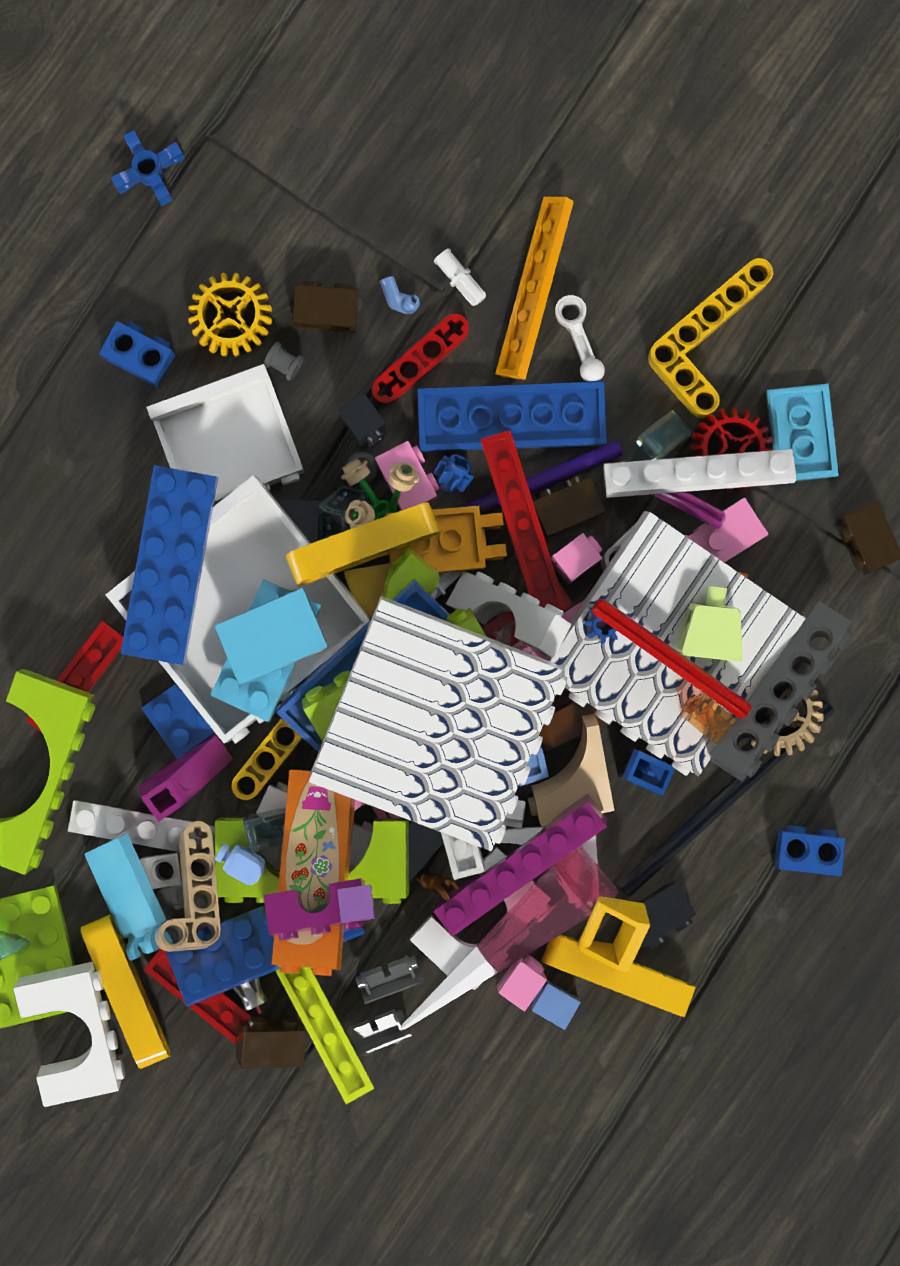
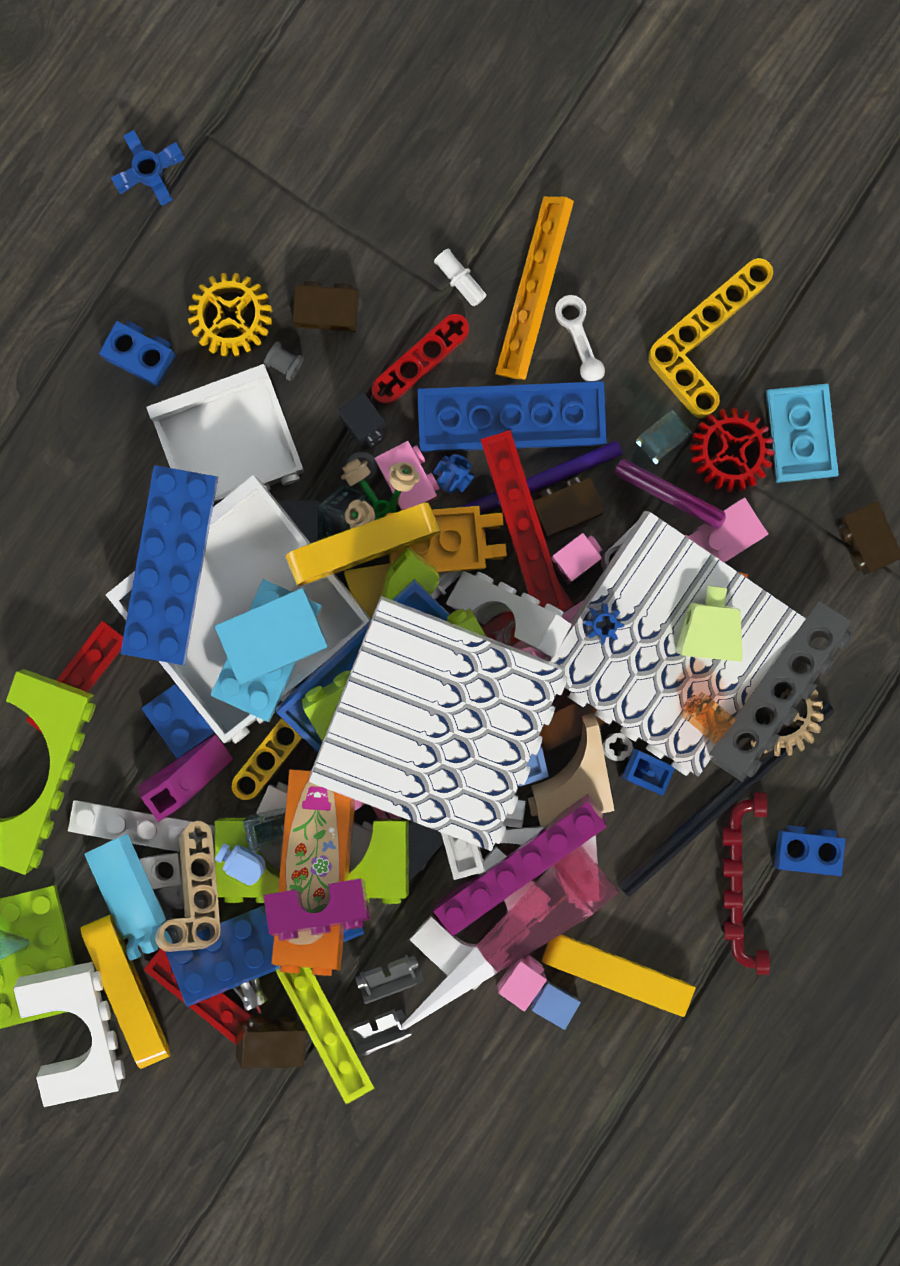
(356, 903): medium lavender tile -> none
(397, 300): medium blue arm -> none
(436, 883): reddish brown piece -> none
(611, 738): none -> white bush
(629, 938): yellow tile -> none
(666, 911): black brick -> none
(671, 658): red axle -> none
(699, 473): white plate -> none
(734, 897): none -> dark red bar

